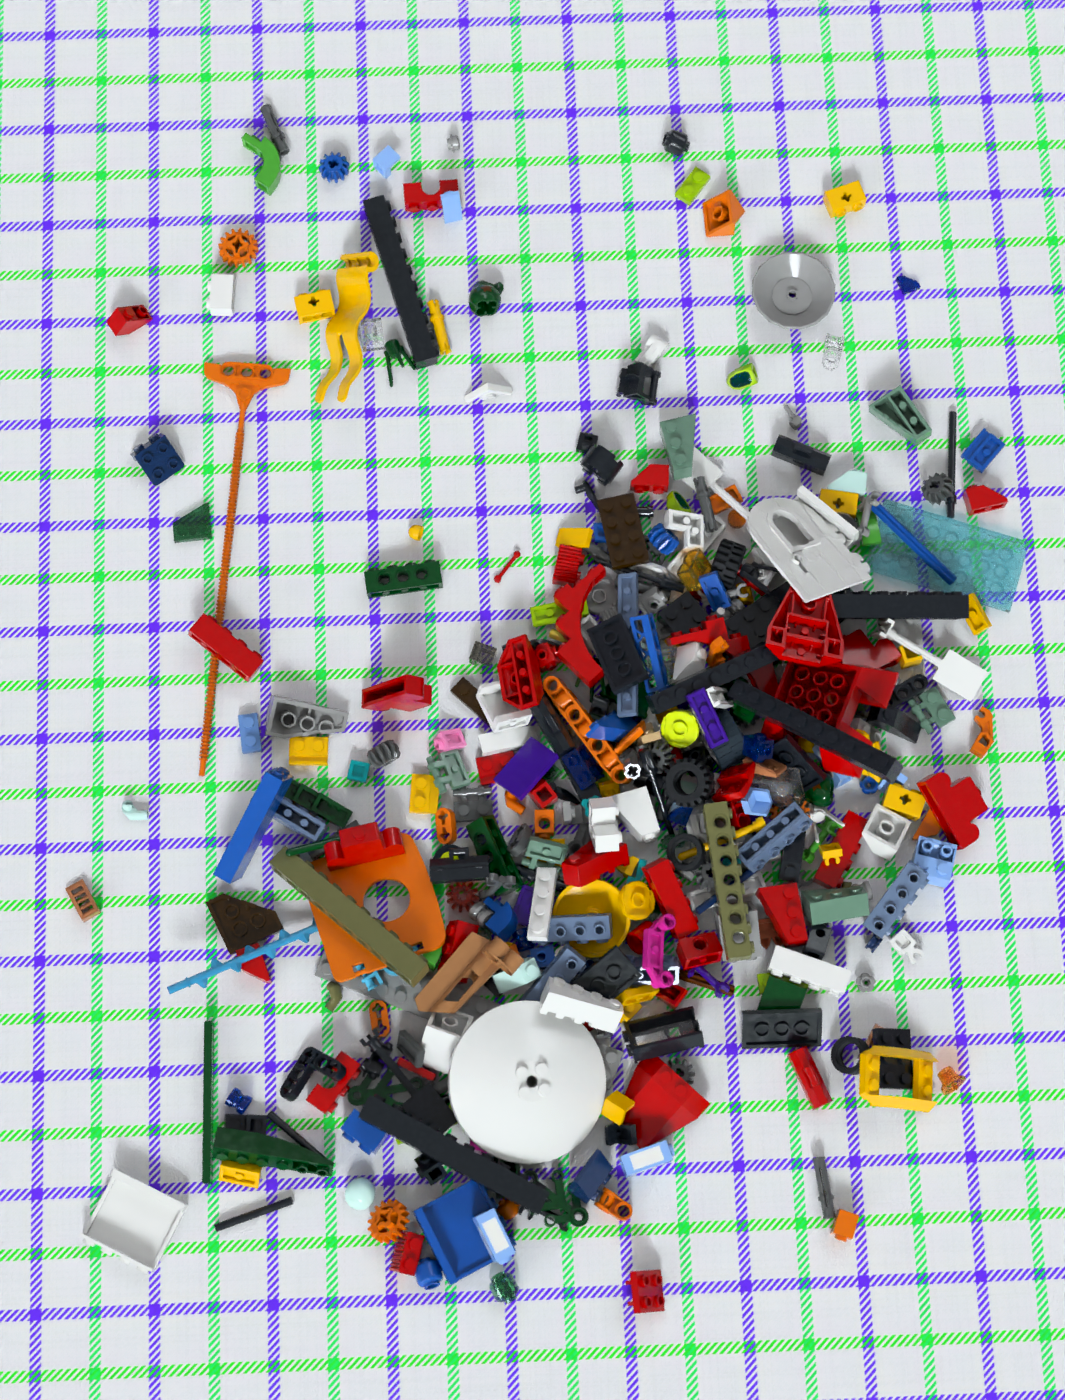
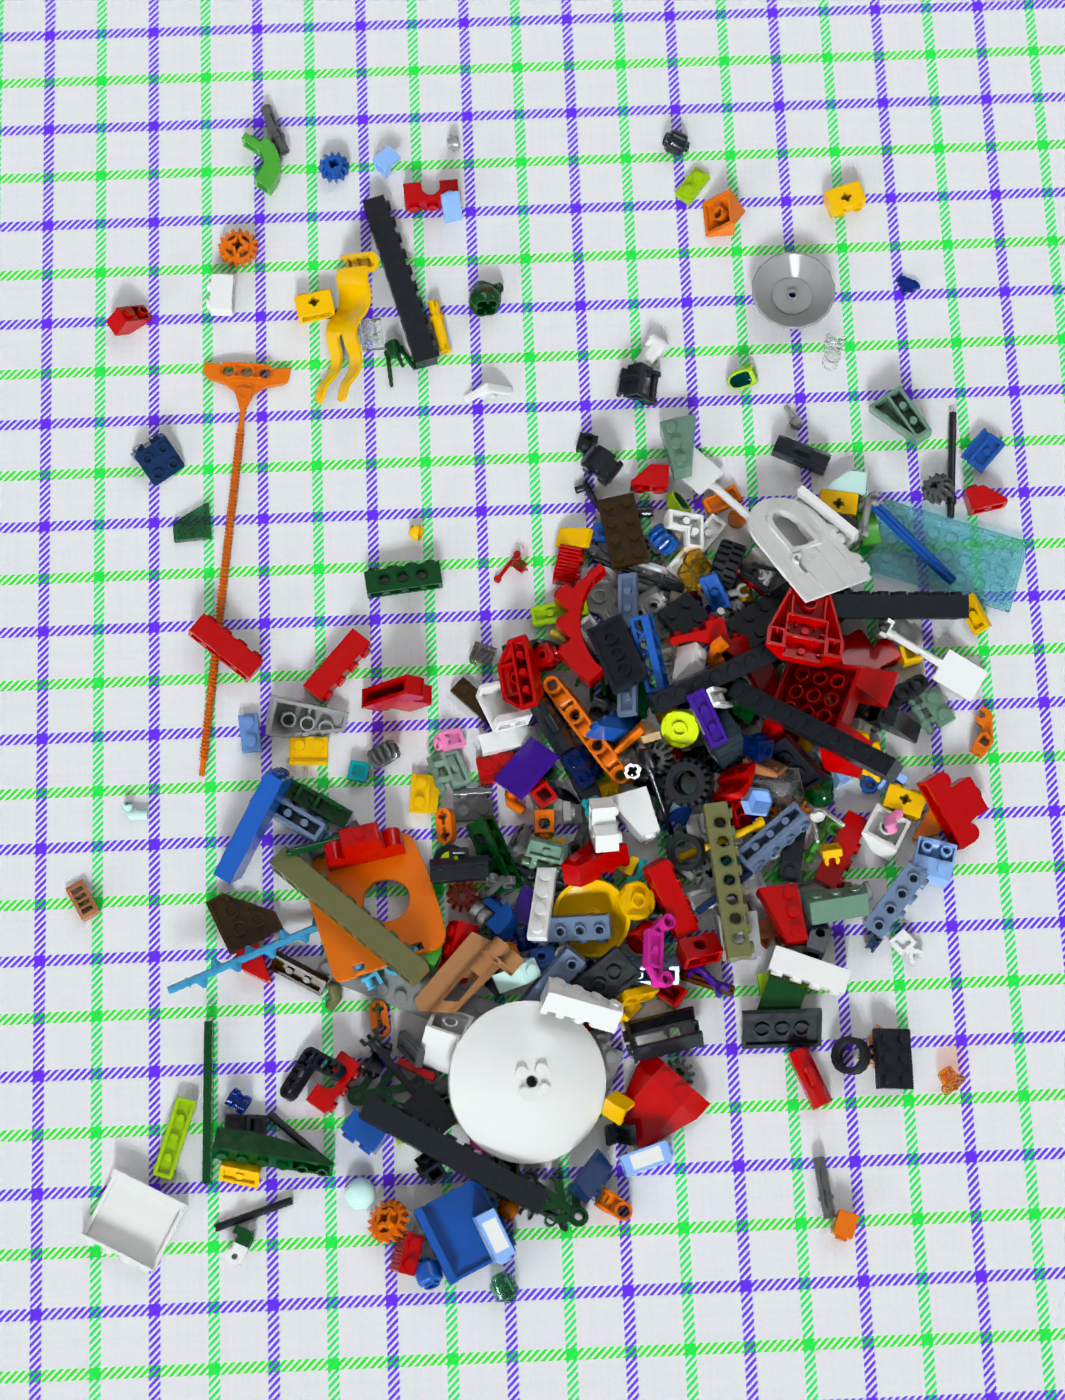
(174, 1138): none -> lime plate
(241, 1246): none -> leg
(299, 973): none -> dark brown plate
(337, 666): none -> red brick
(519, 565): none -> clear red plate
(646, 1291): red plate -> none
(703, 496): dark grey pin -> none
(870, 982): light grey plate -> none
(890, 821): none -> bright pink arm
(922, 1078): yellow wedge -> none

